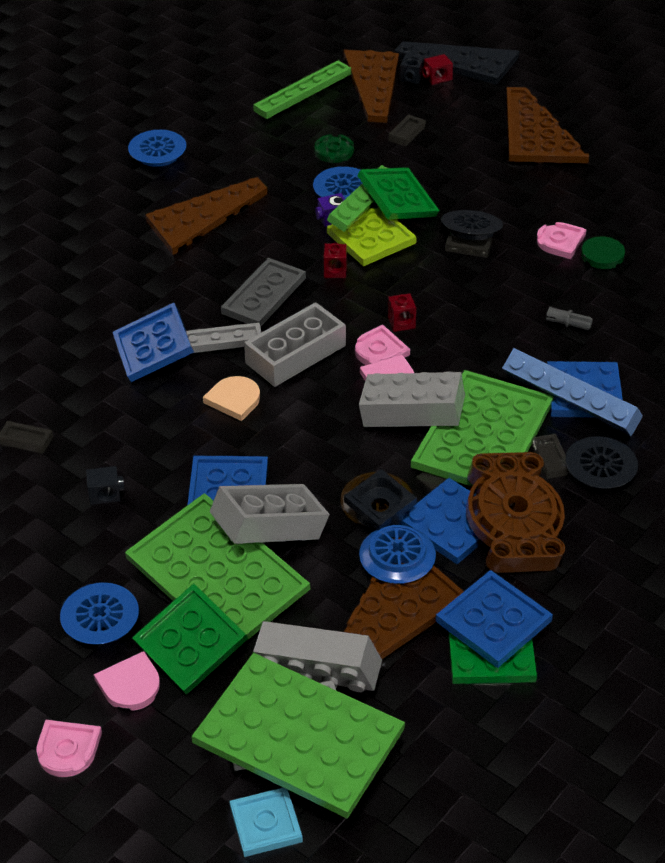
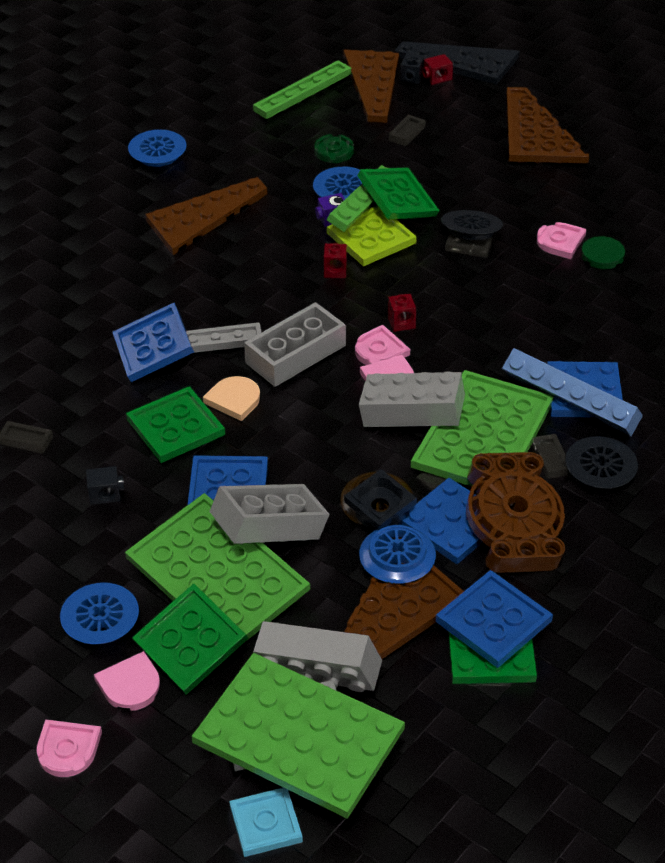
(175, 424): none -> green plate
(263, 292): dark grey plate -> none
(569, 318): dark grey axle -> none

